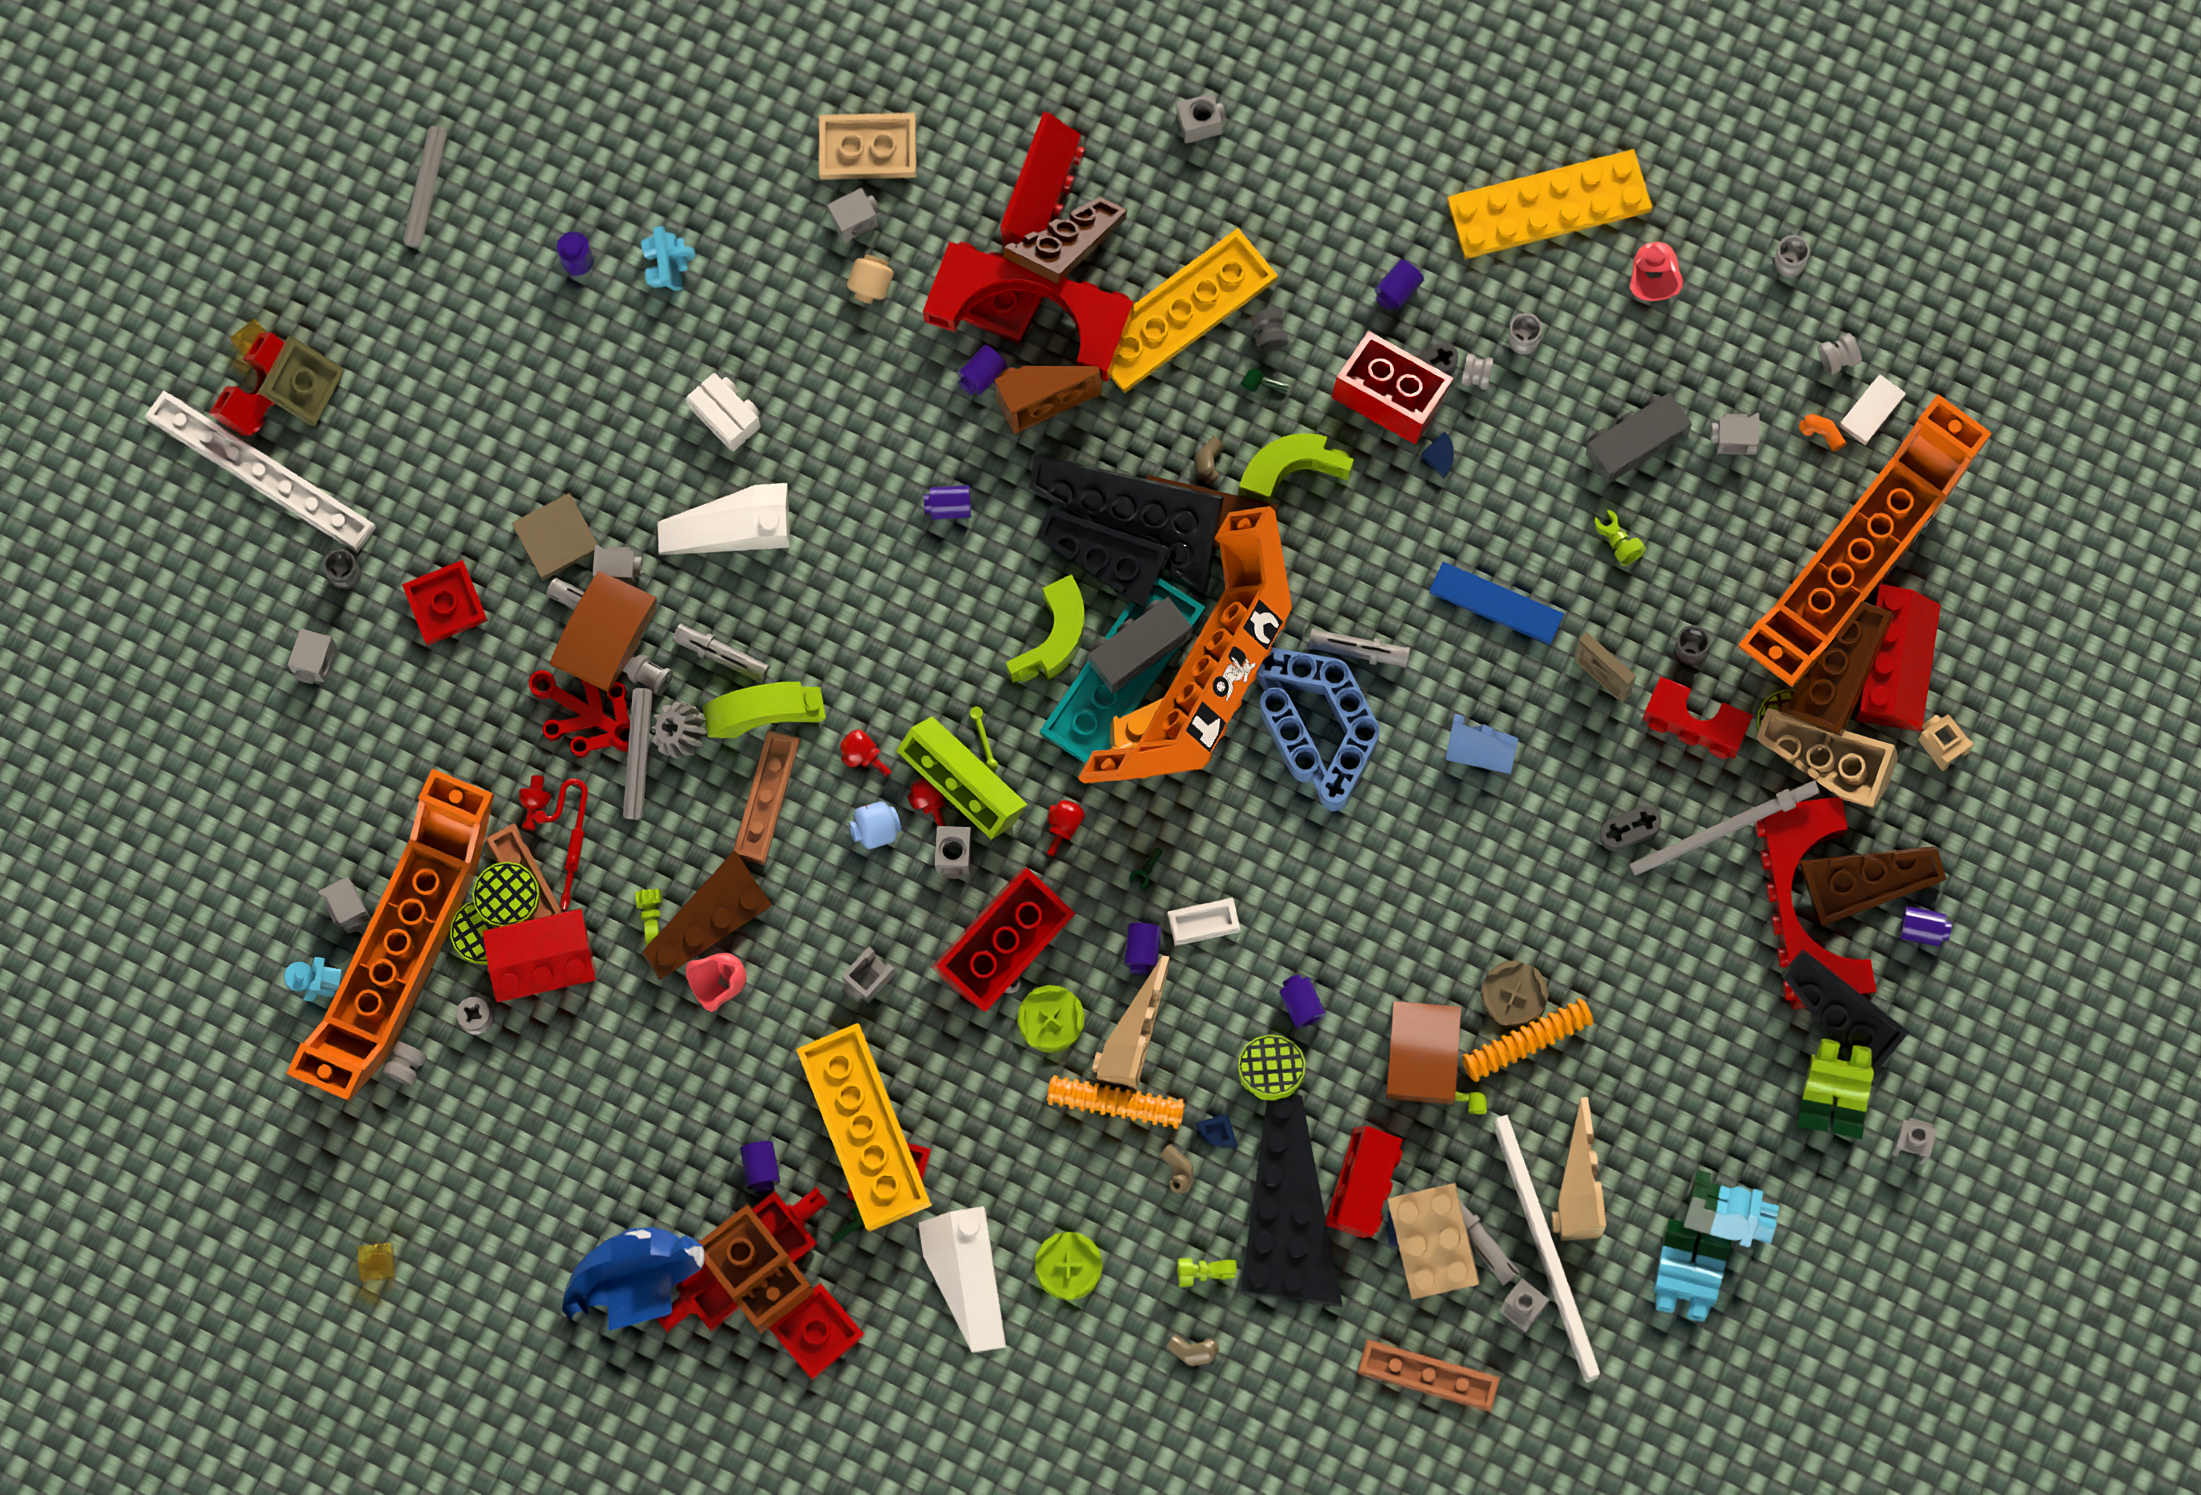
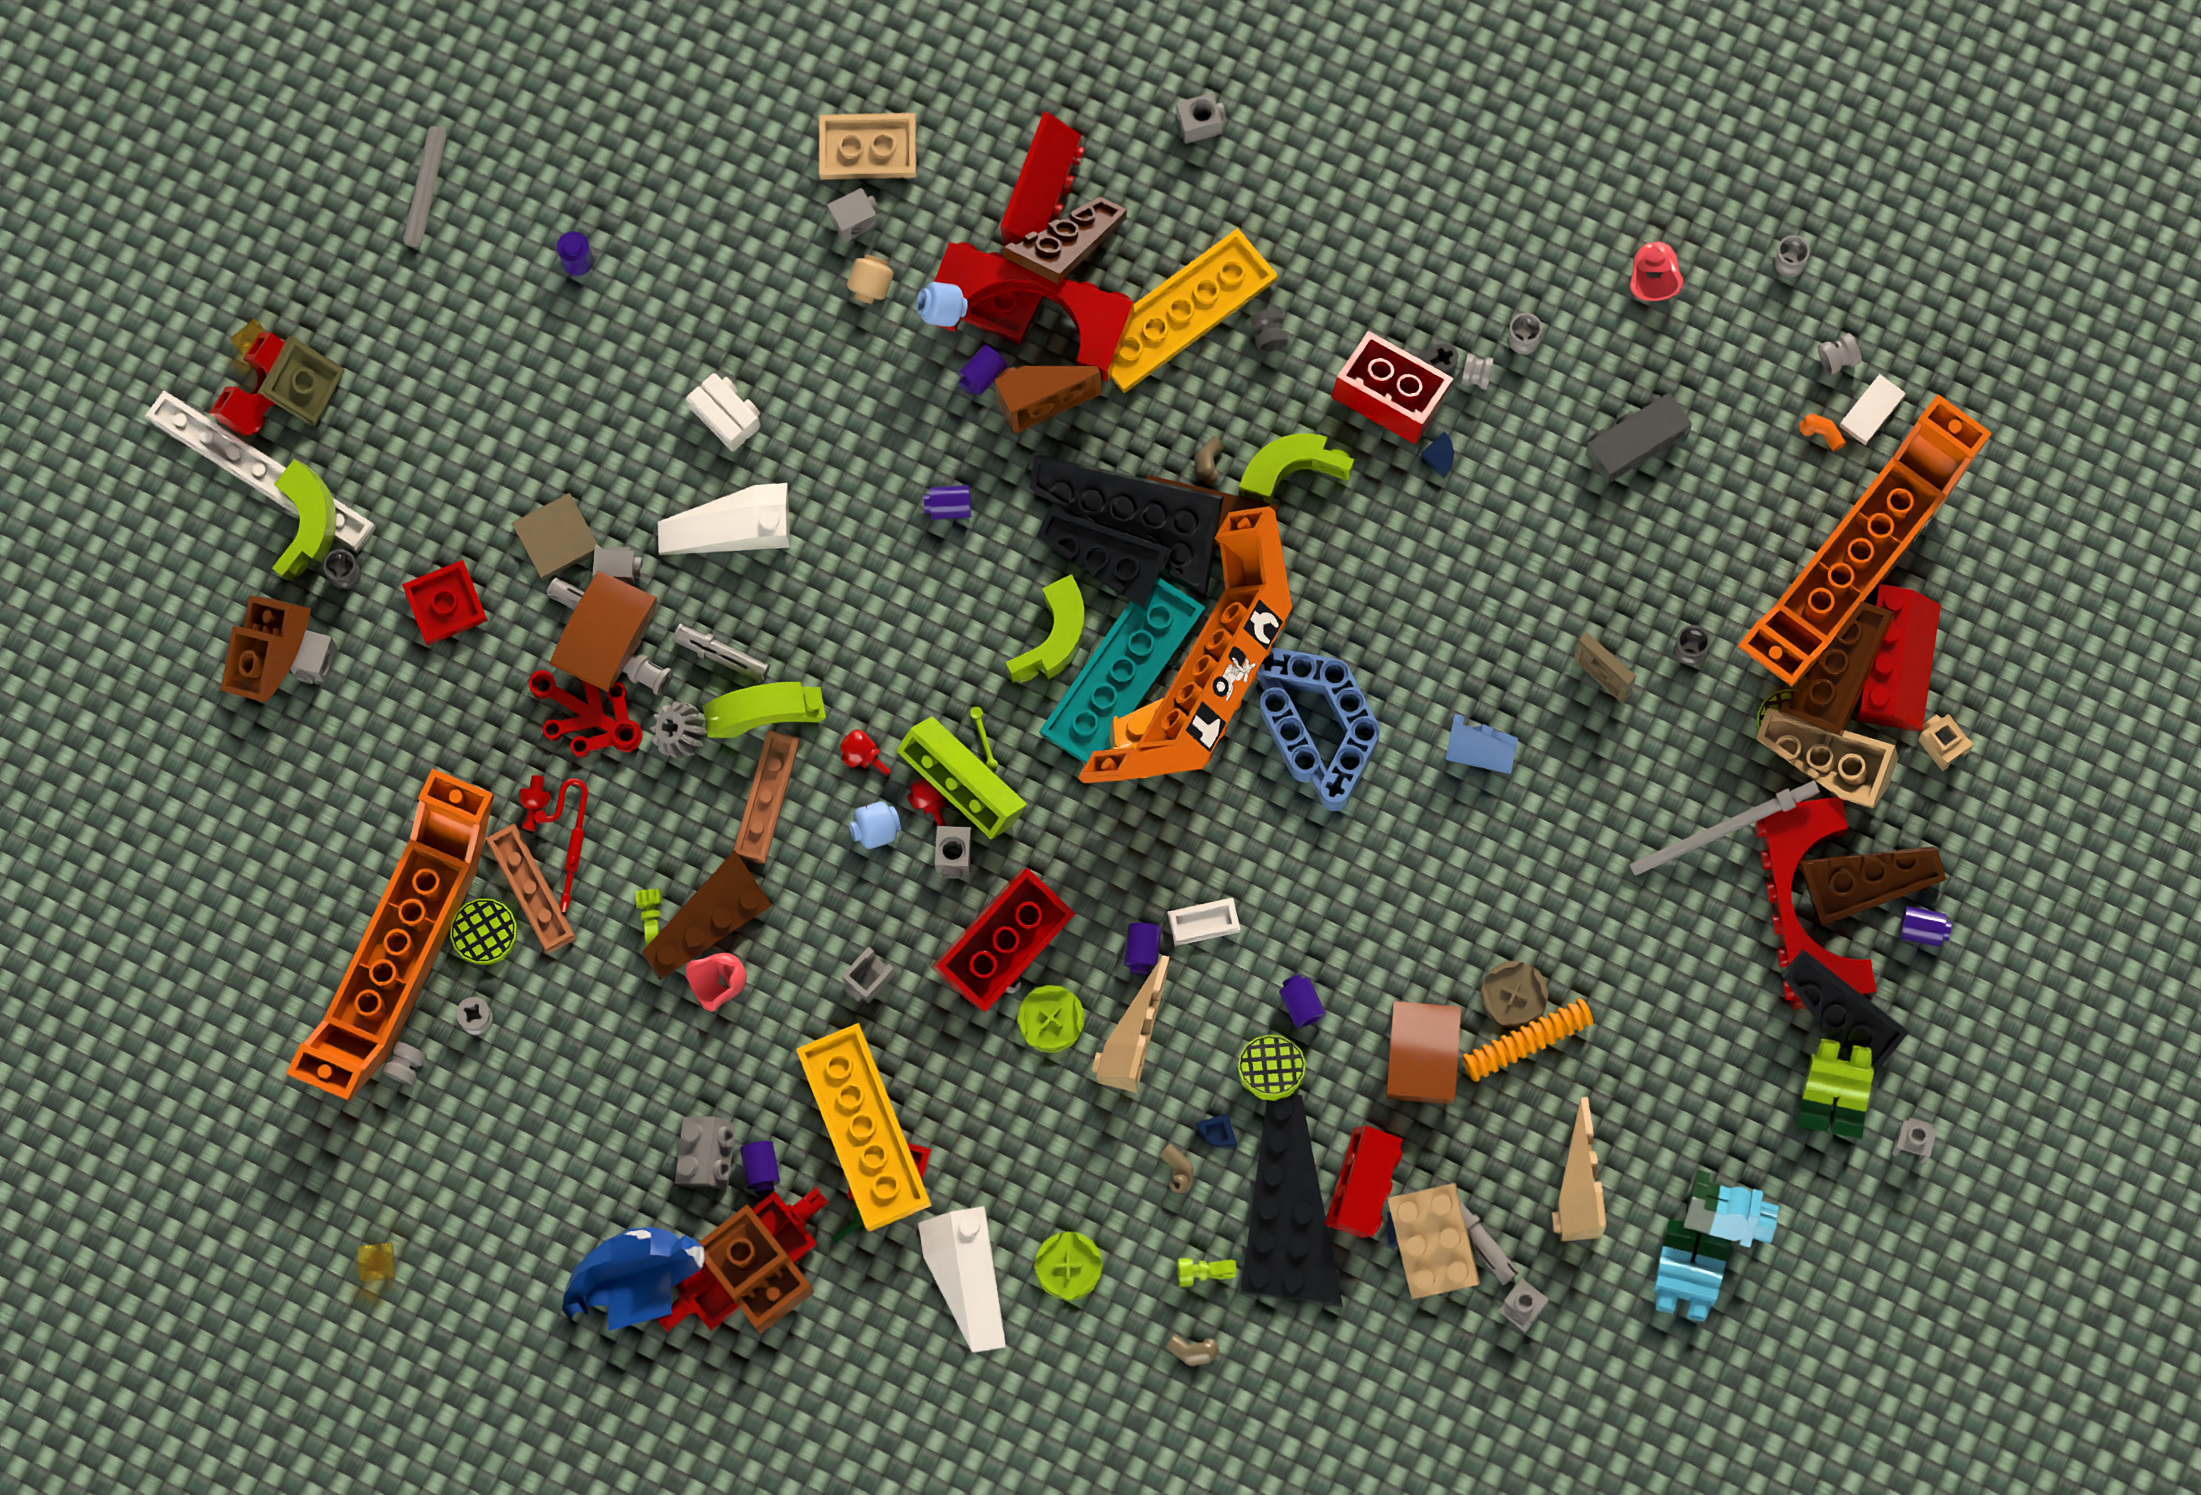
(263, 647): none -> dark orange slope
(313, 978): medium azure hips -> none
(316, 518): none -> lime arch
(345, 905): light grey window -> none
(506, 894): tile -> none
(539, 955): red slope -> none
(637, 753): light grey axle -> none
(671, 258): medium azure hips -> none
(705, 1152): none -> light grey bracket
(817, 1332): red plate -> none
(941, 304): none -> light blue head
(1064, 822): red piece -> none
(1115, 1102): light orange piece -> none
(1139, 644): dark grey brick -> none
(1146, 869): dark green hand -> none
(1255, 377): dark green hand -> none
(1359, 648): light grey pin -> none
(1398, 285): dark purple brick -> none
(1428, 1375): nougat tile -> none
(1476, 1102): lime hand -> none
(1496, 603): blue tile -> none
(1546, 1249): white tile -> none
(1549, 204): yellow plate -> none
(1627, 550): lime piece -> none
(1633, 835): dark grey beam -> none
(1669, 713): red arch -> none
(1736, 434): light grey window -> none

